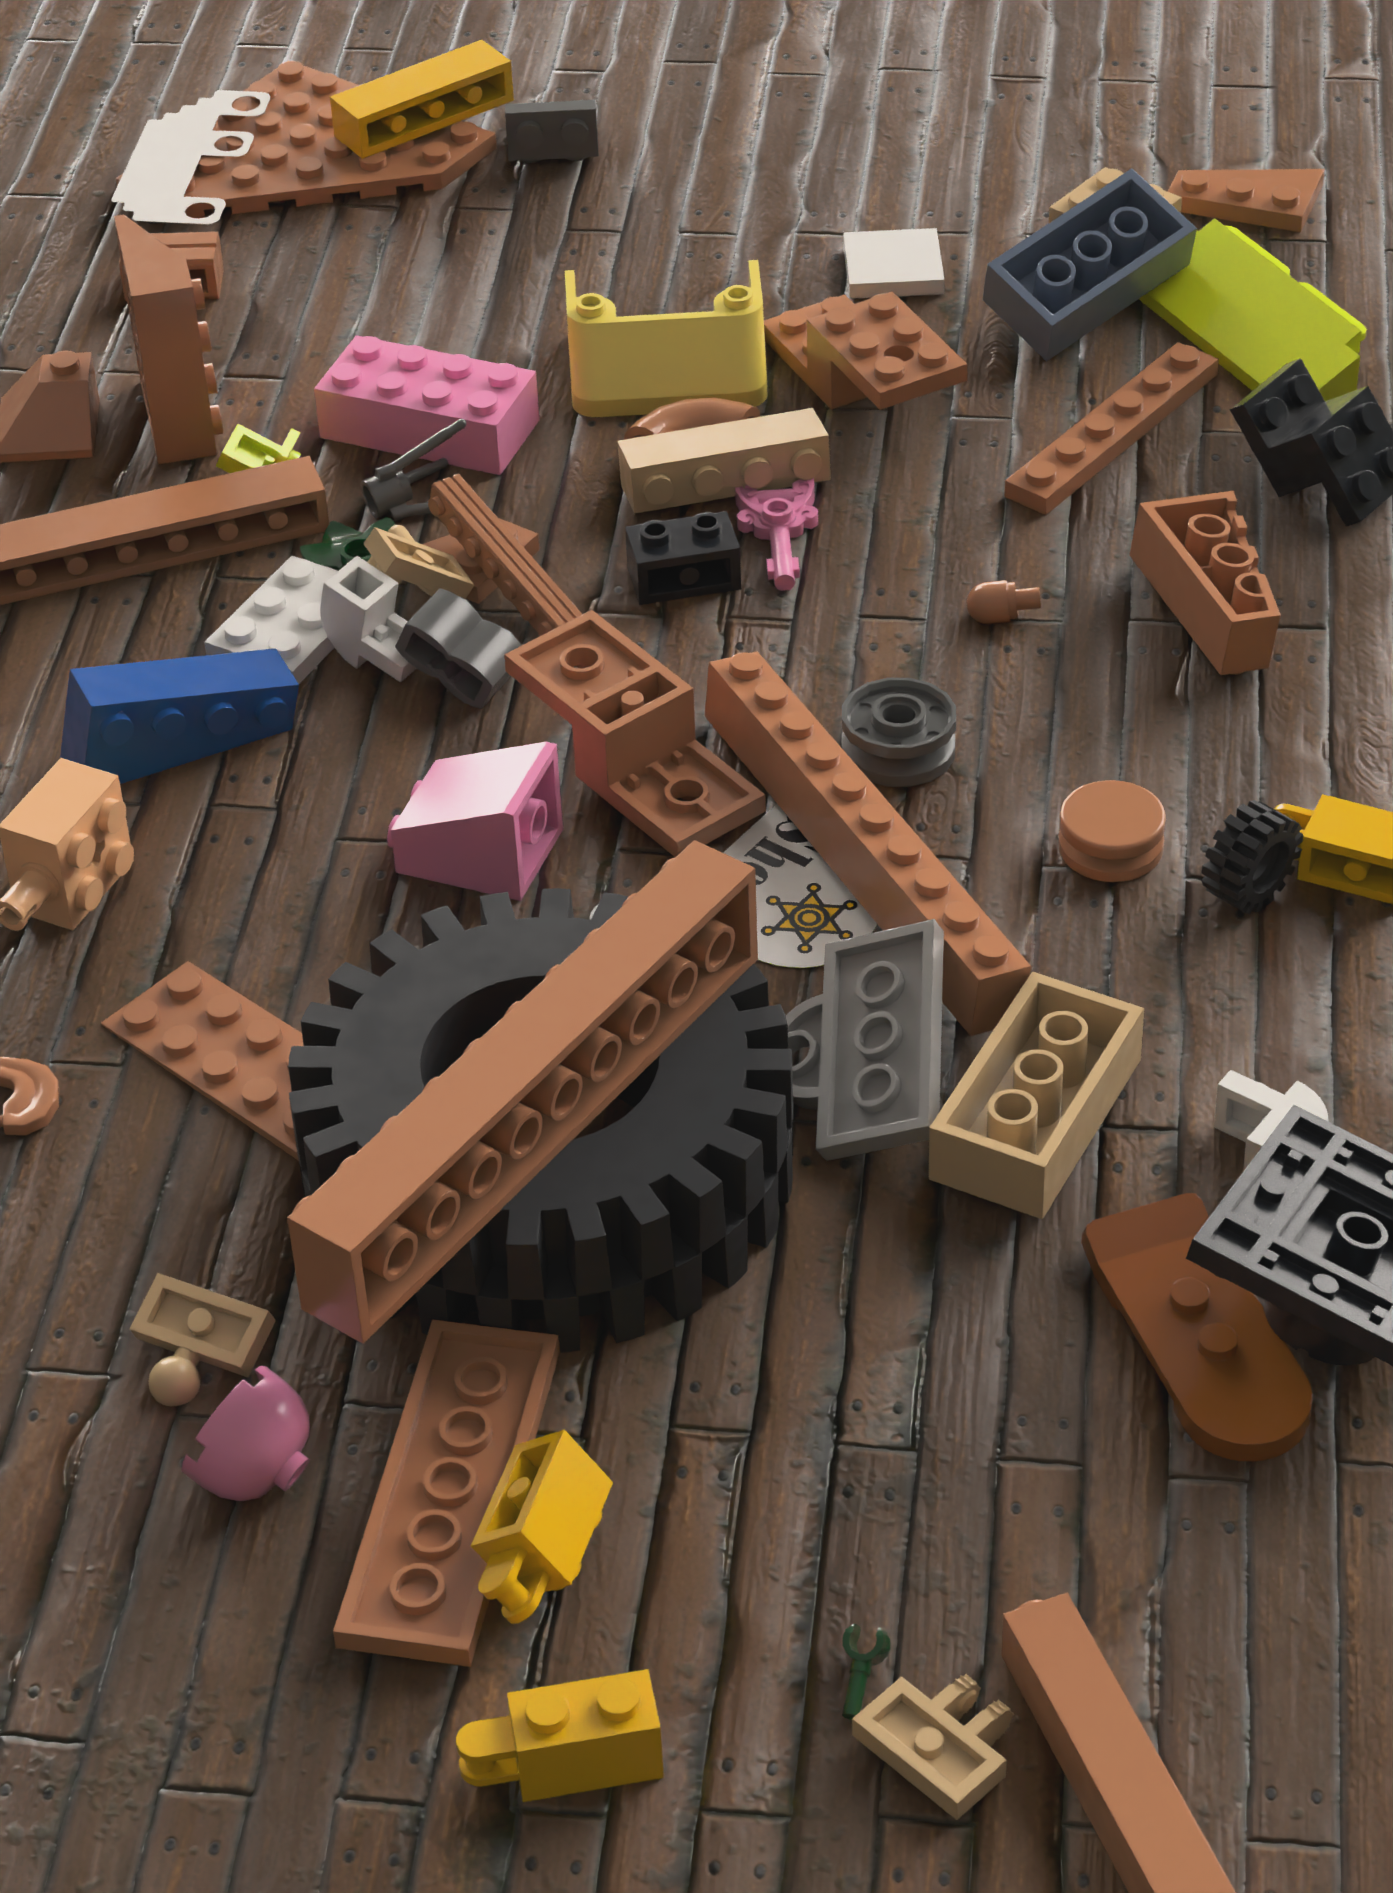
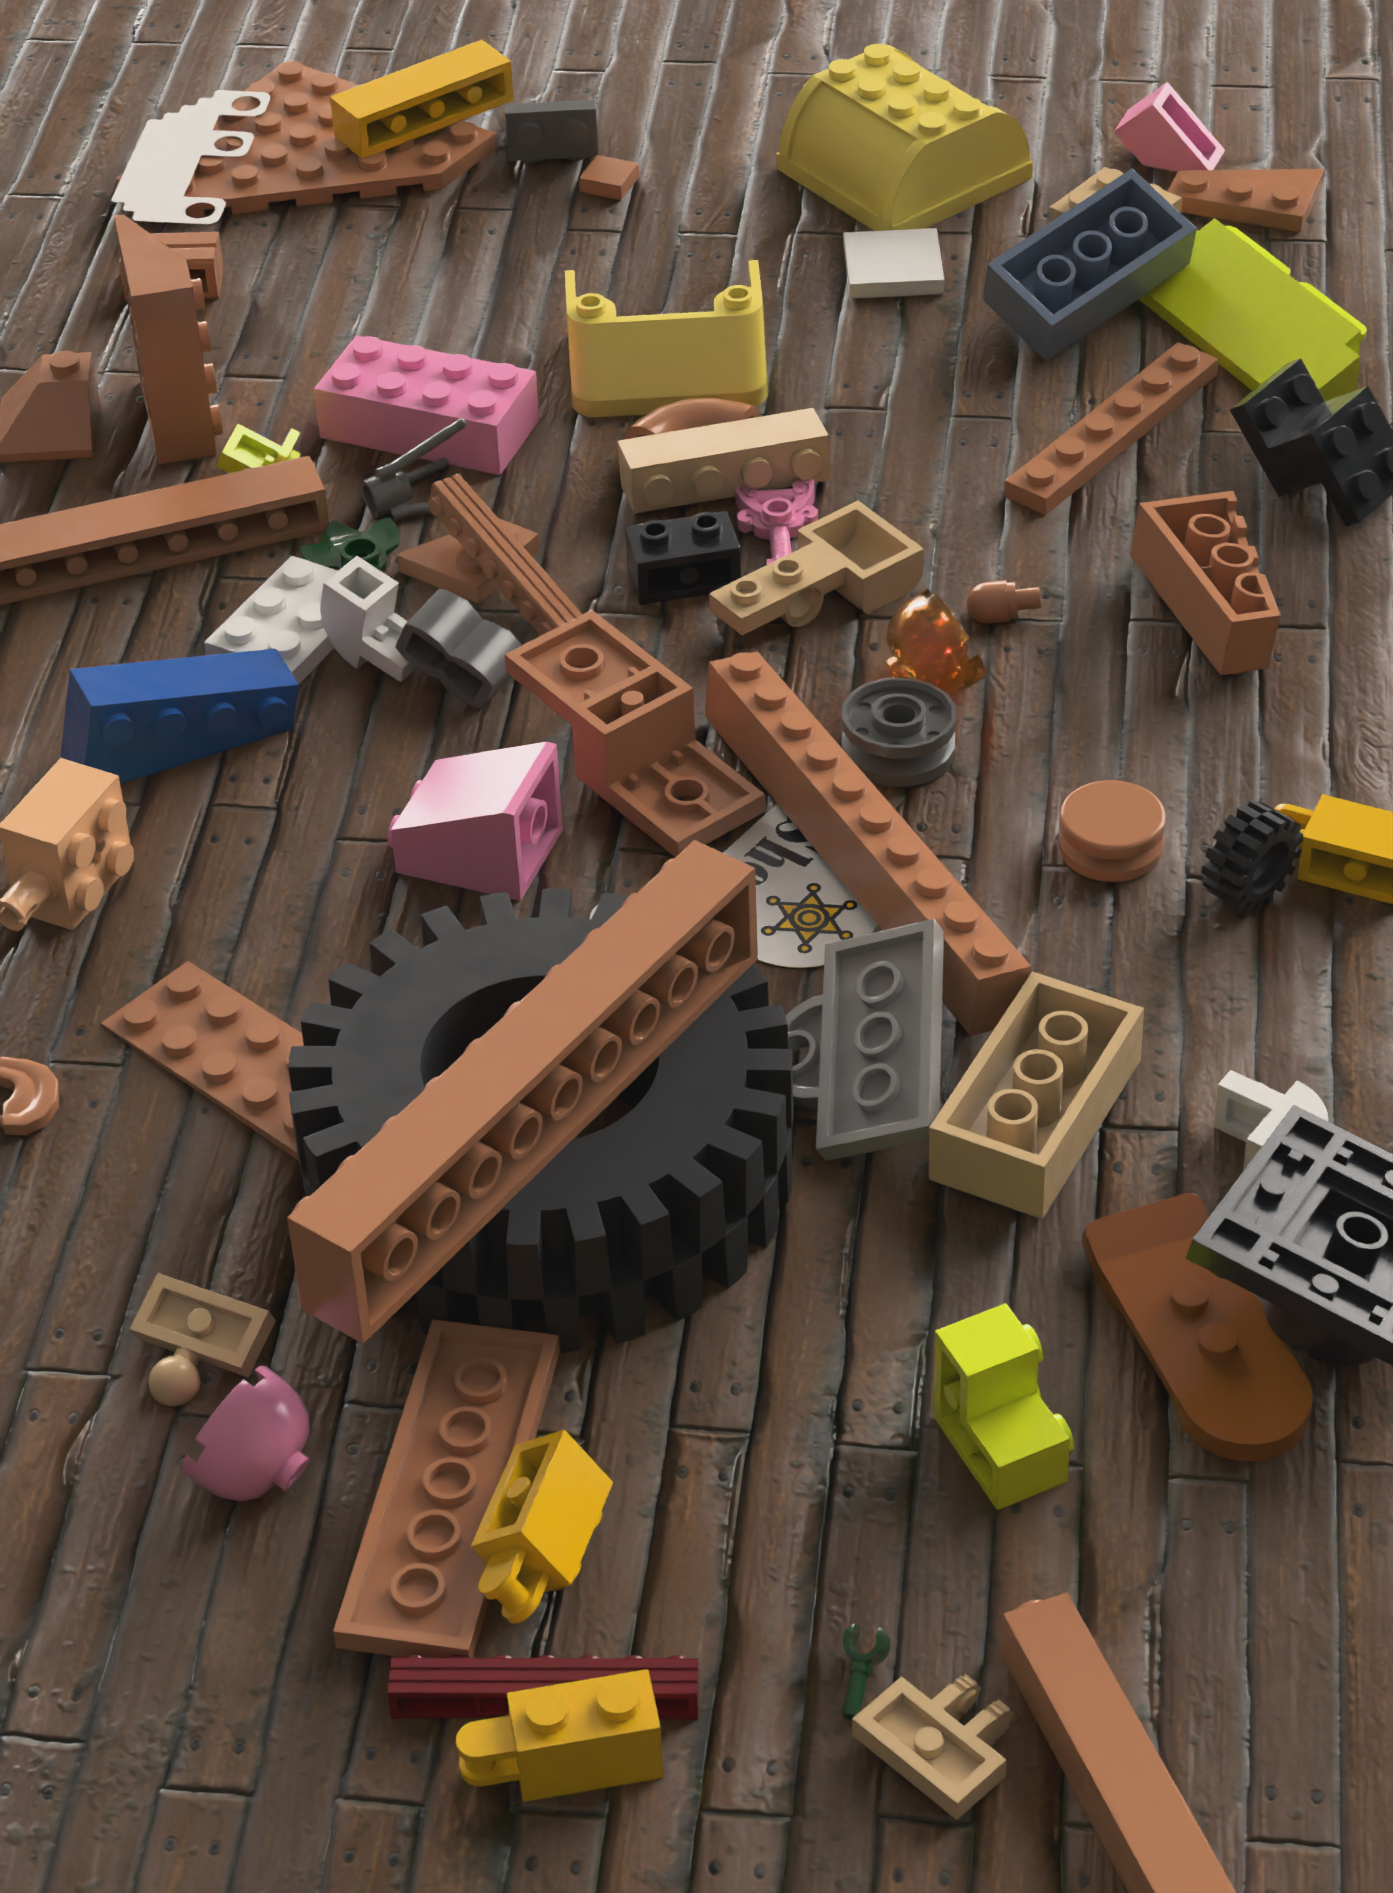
(404, 559): tan plate -> none
(480, 1685): none -> dark red piece
(609, 177): none -> nougat tile
(841, 552): none -> tan plate
(864, 351): nougat bracket -> none
(898, 142): none -> light yellow container
(931, 646): none -> clear orange cylinder
(994, 1407): none -> neon yellow brick
(1168, 134): none -> bright pink slope

